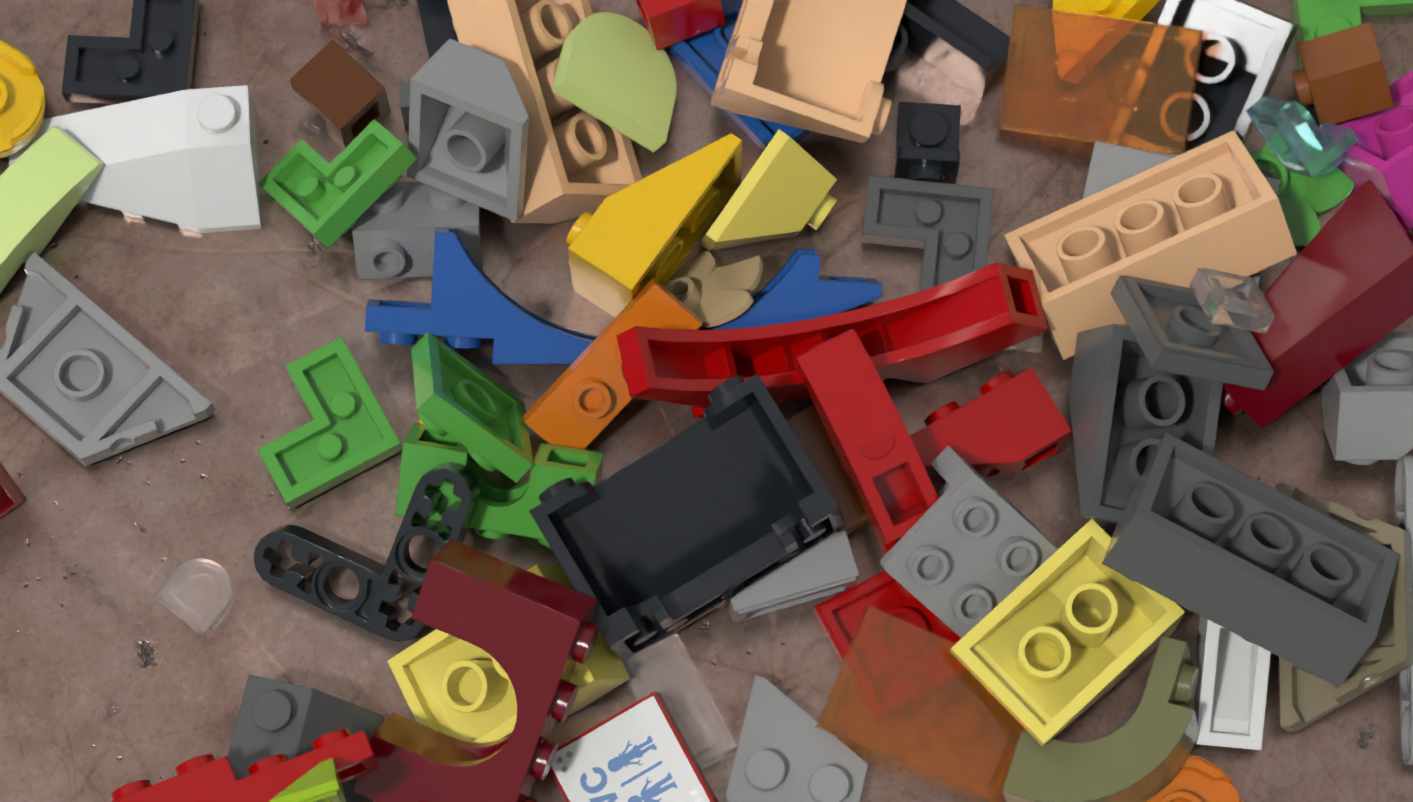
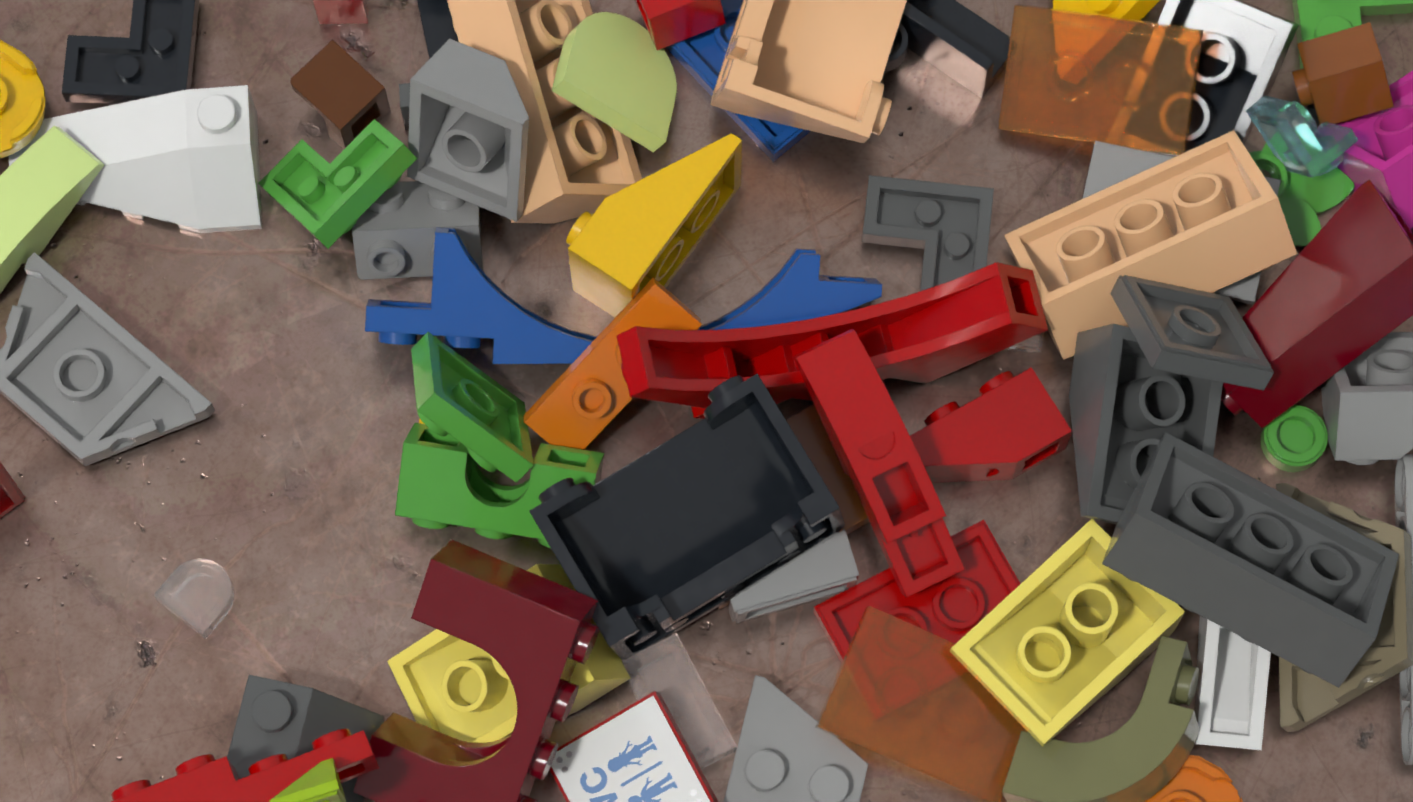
(345, 432): bright green plate -> none
(377, 581): black beam -> none
(715, 291): tan plate -> none
(775, 198): light yellow slope -> none
(927, 142): black bracket -> none
(966, 548): light grey bracket -> none
(1232, 300): clear tile -> none
(1294, 439): none -> bright green tile

